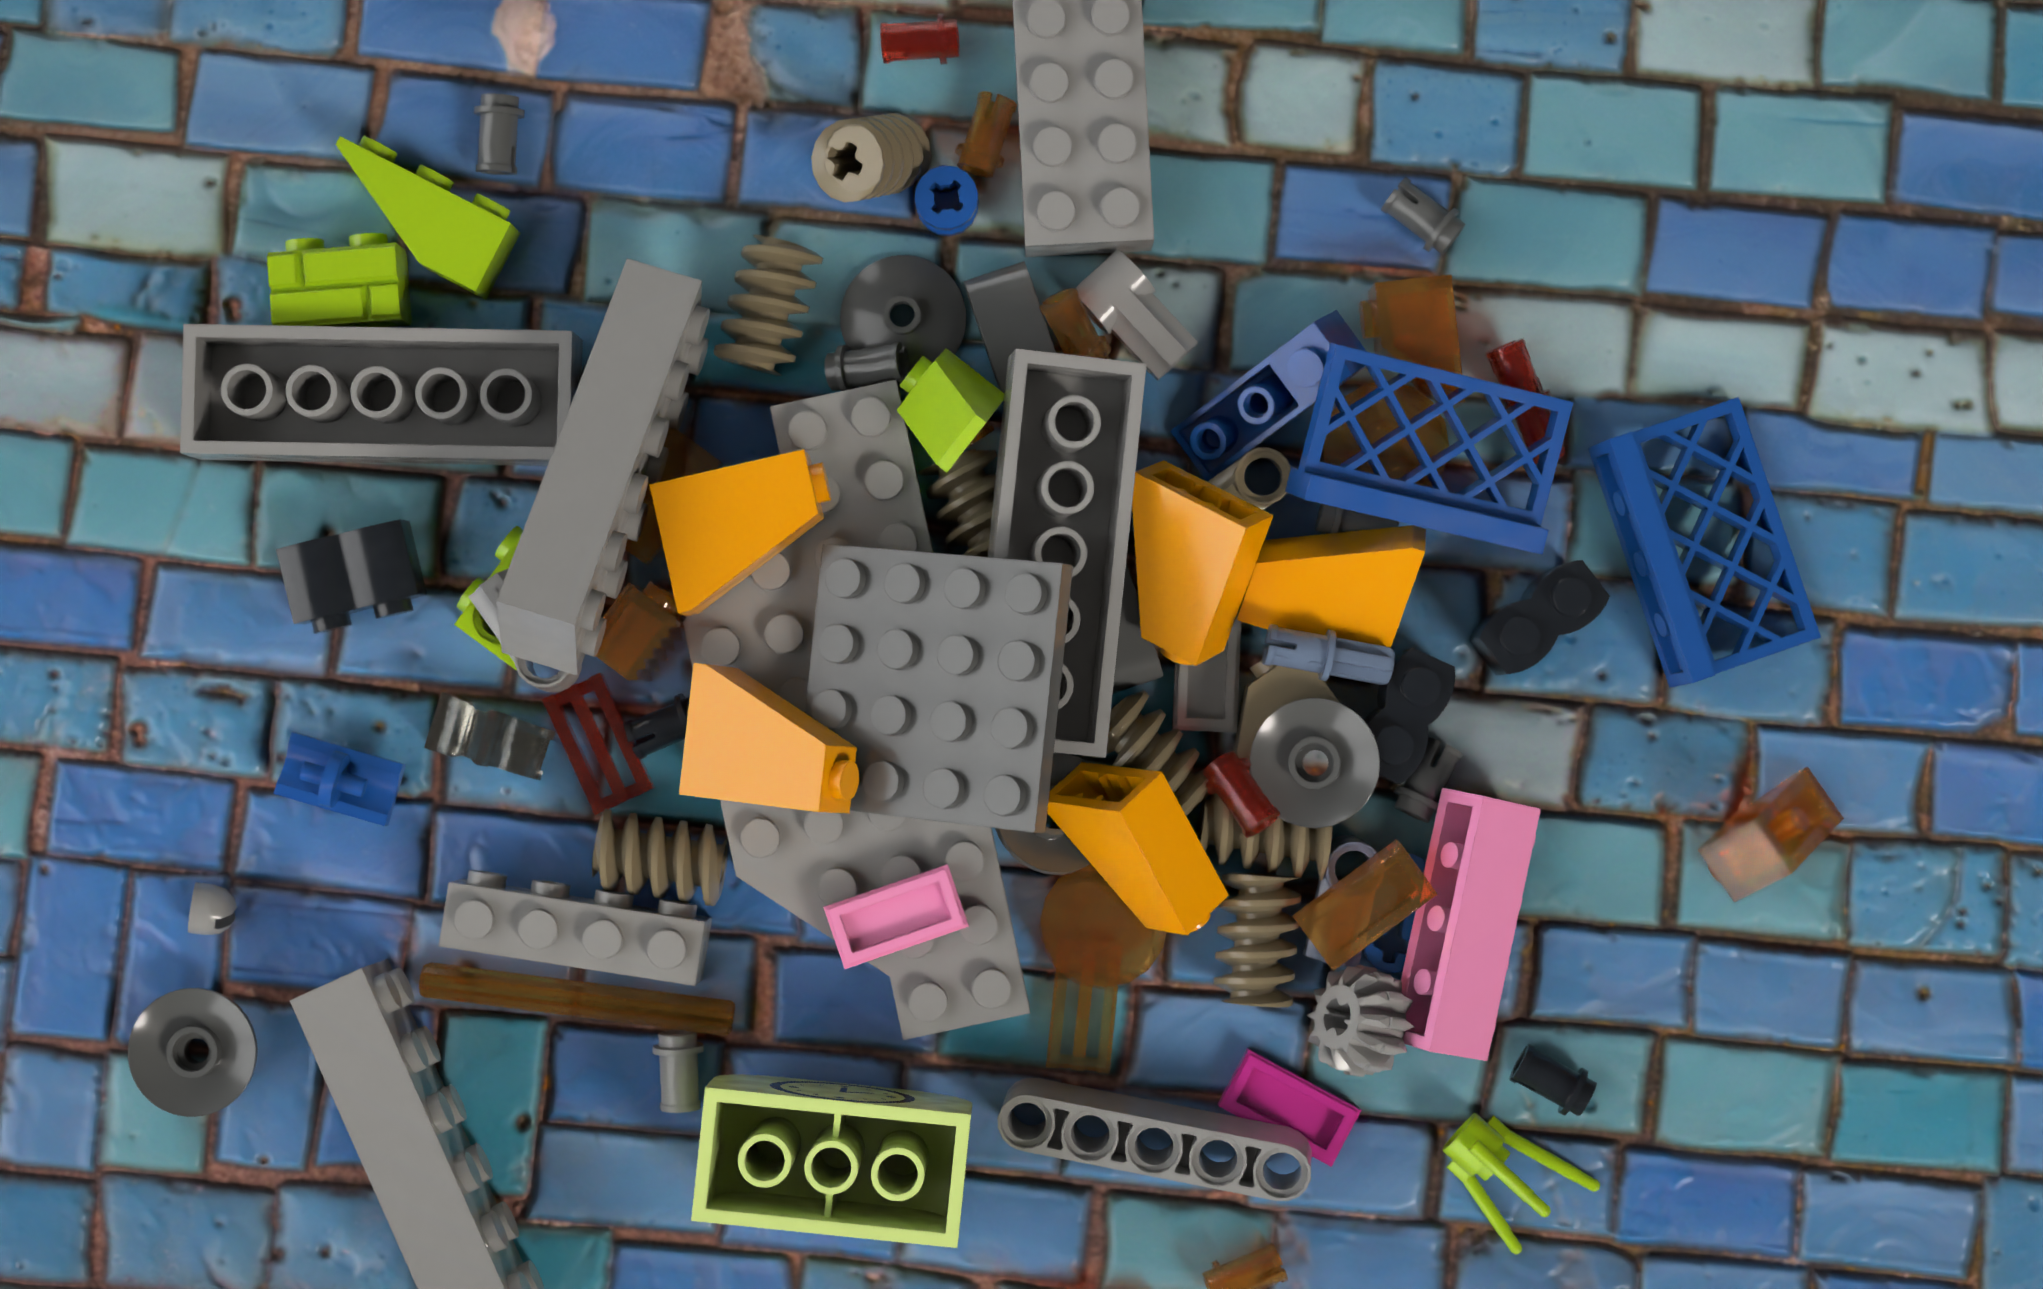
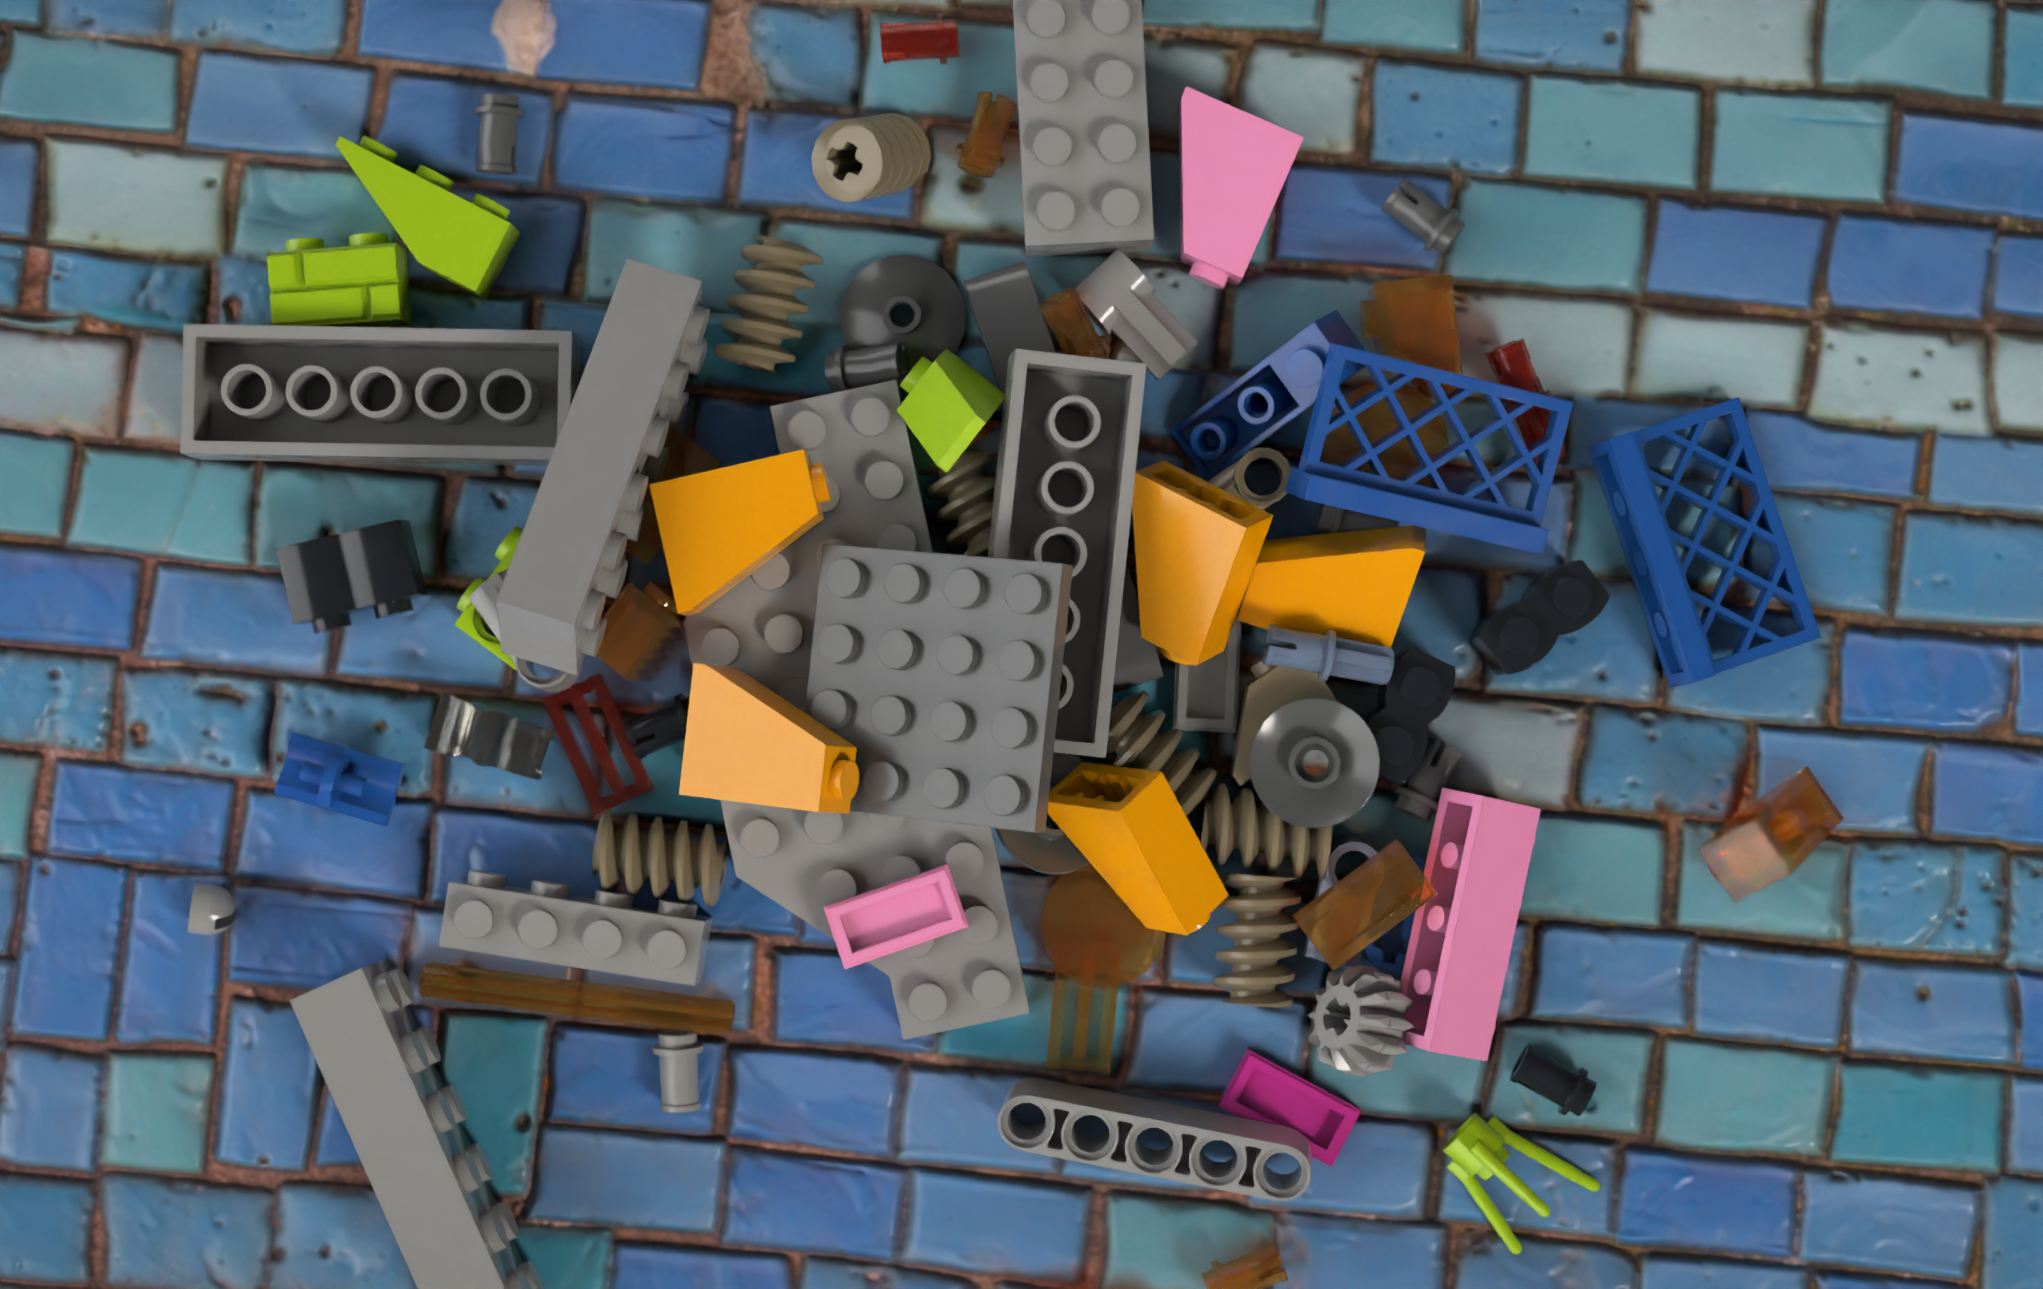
(162, 1059): dark grey dish -> none
(832, 1159): yellowish green brick -> none
(948, 217): blue wheel -> none
(1227, 184): none -> bright pink slope
(1240, 793): clear red pin -> none

